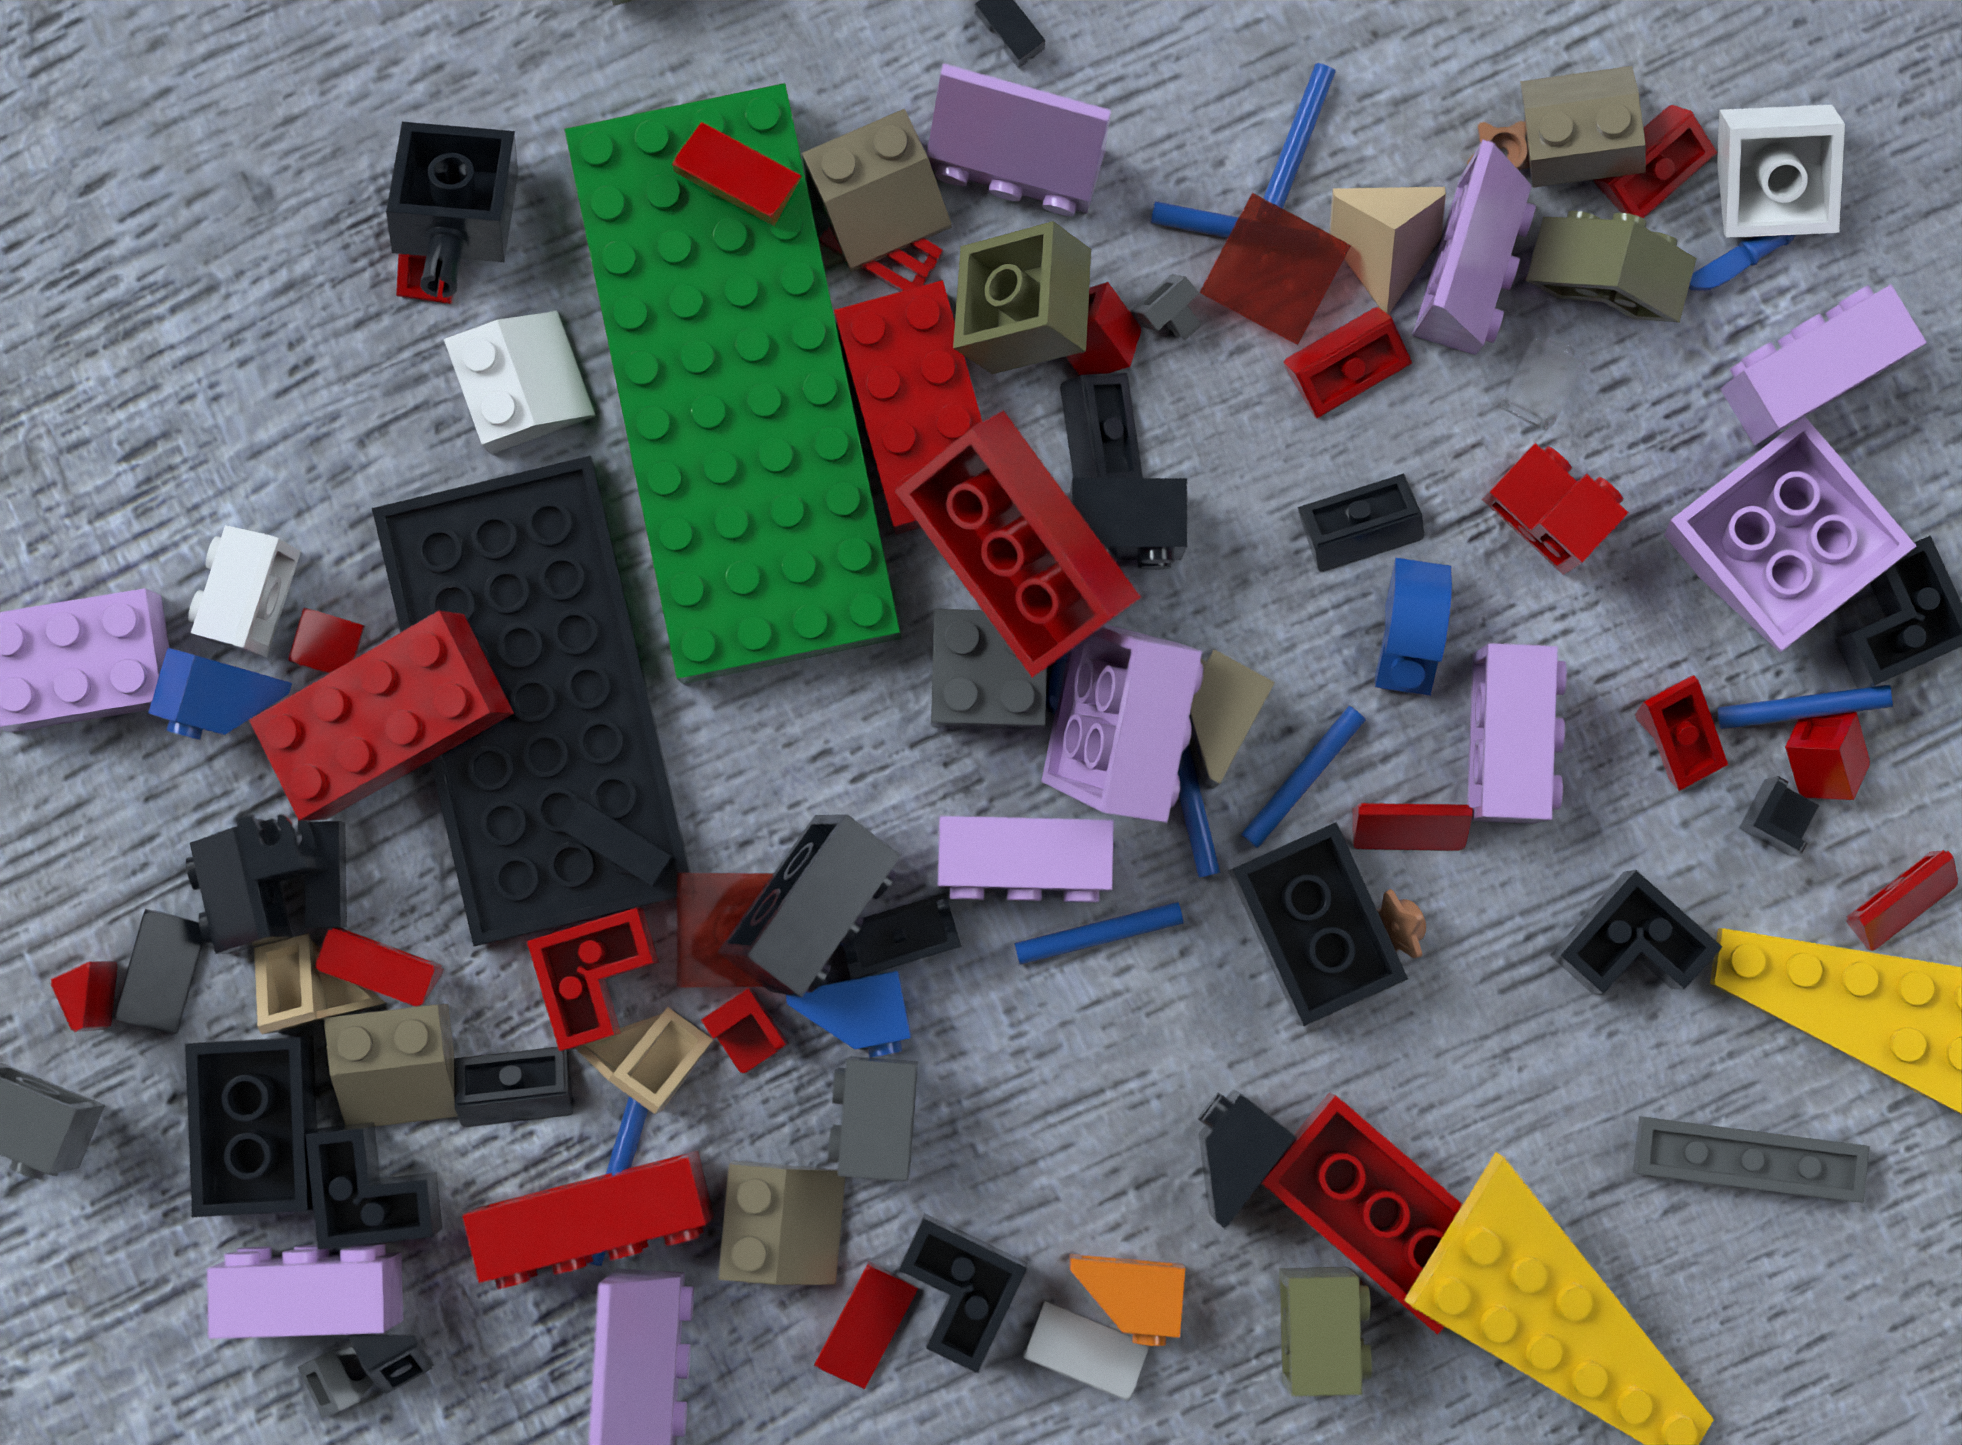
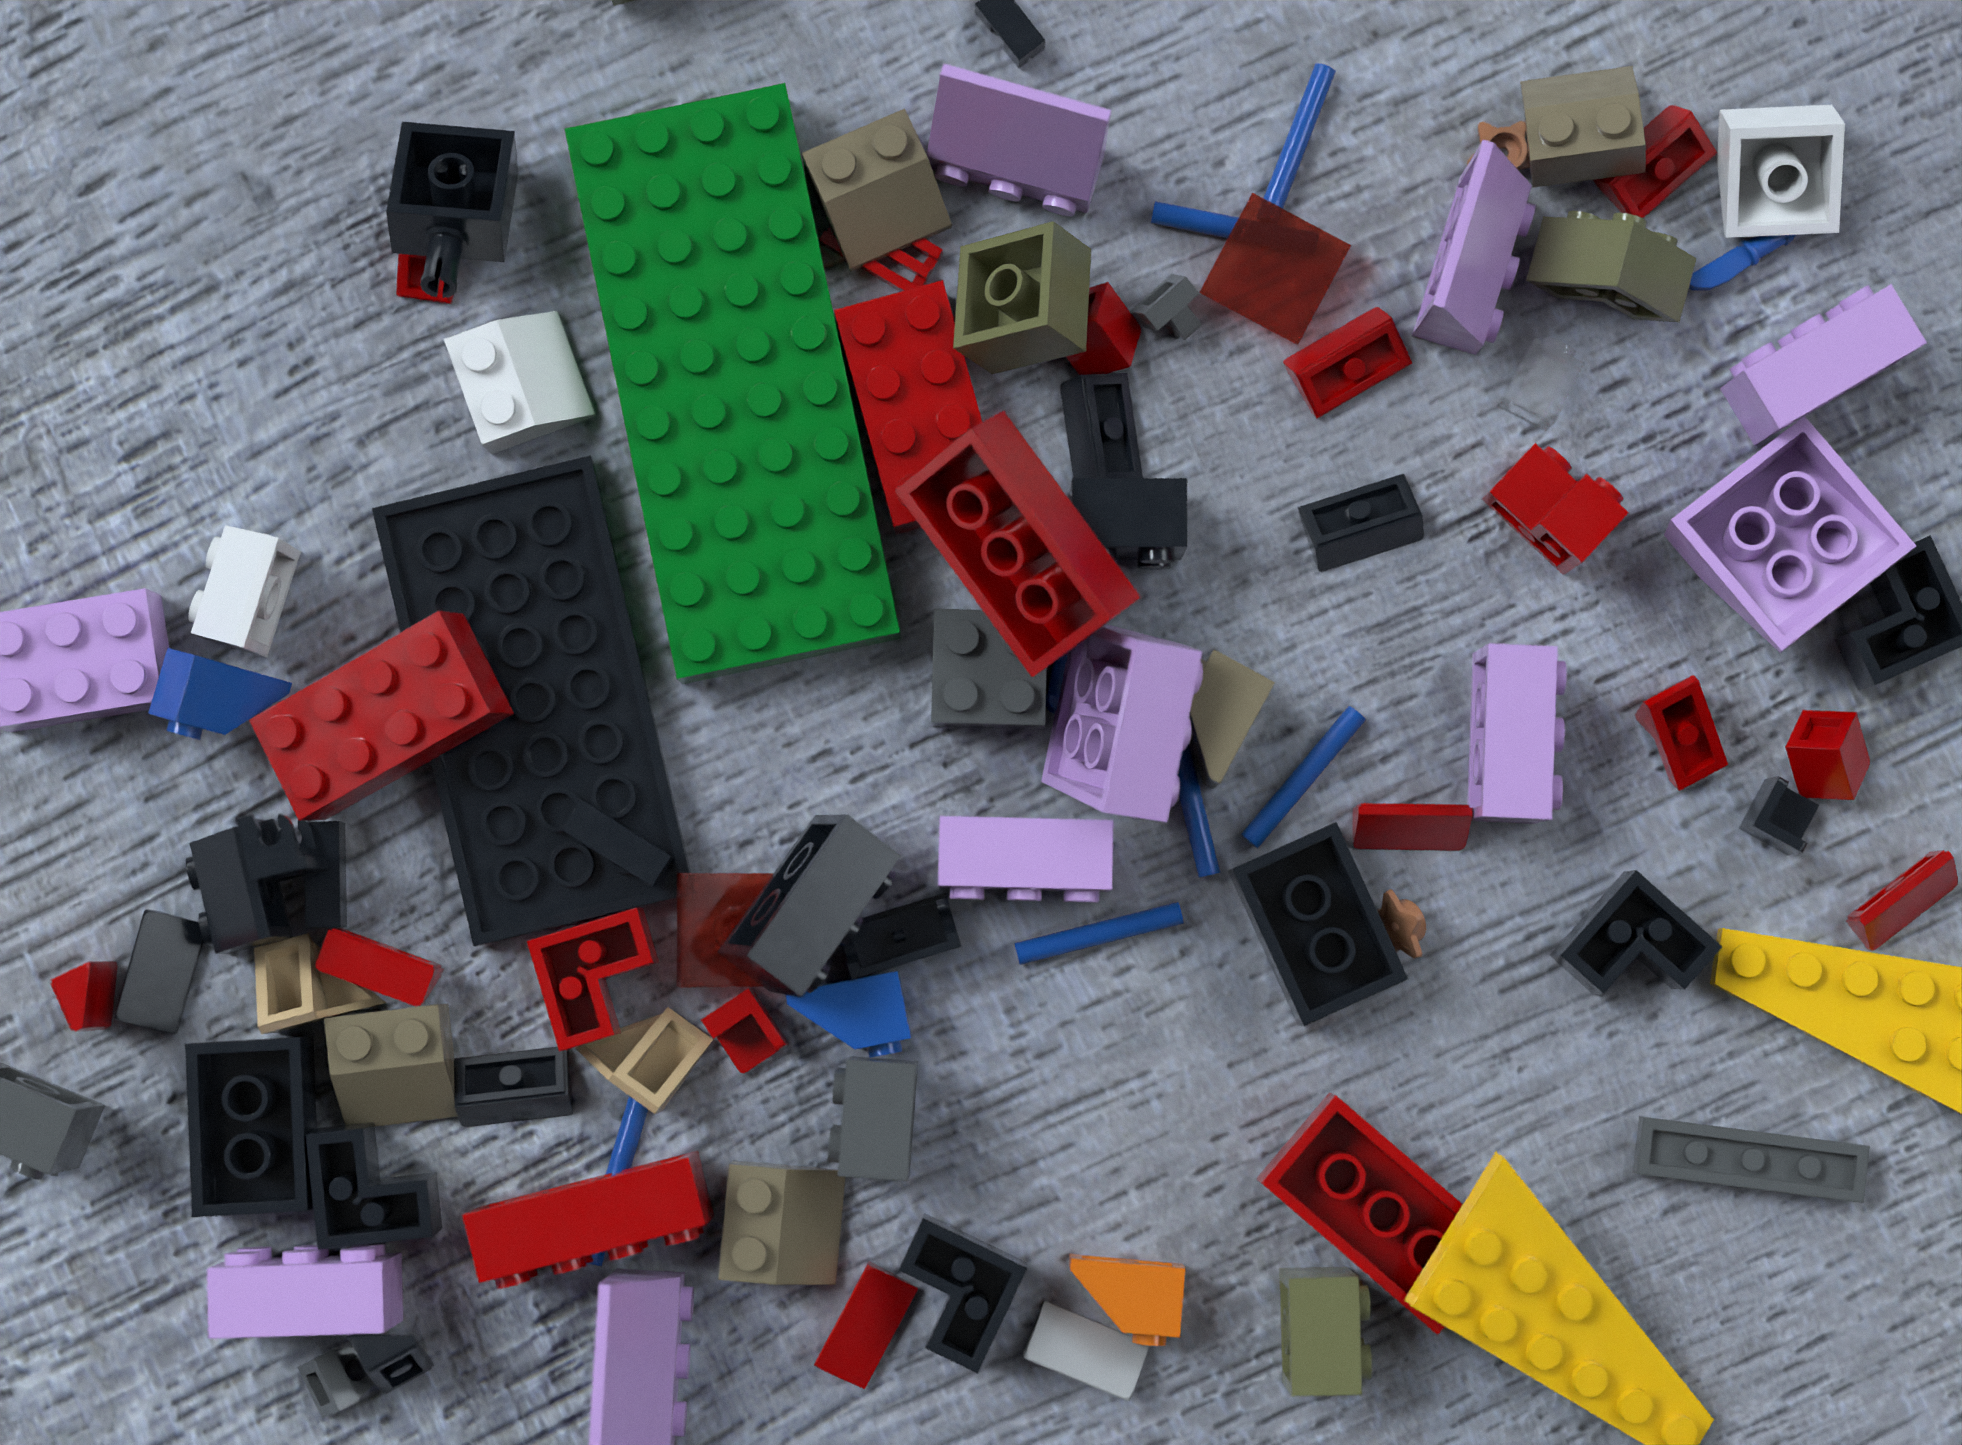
(324, 641): red slope -> none
(736, 173): red slope -> none
(1237, 1152): black slope -> none
(1388, 235): tan slope -> none
(1414, 626): blue brick -> none
(1805, 707): blue bar -> none

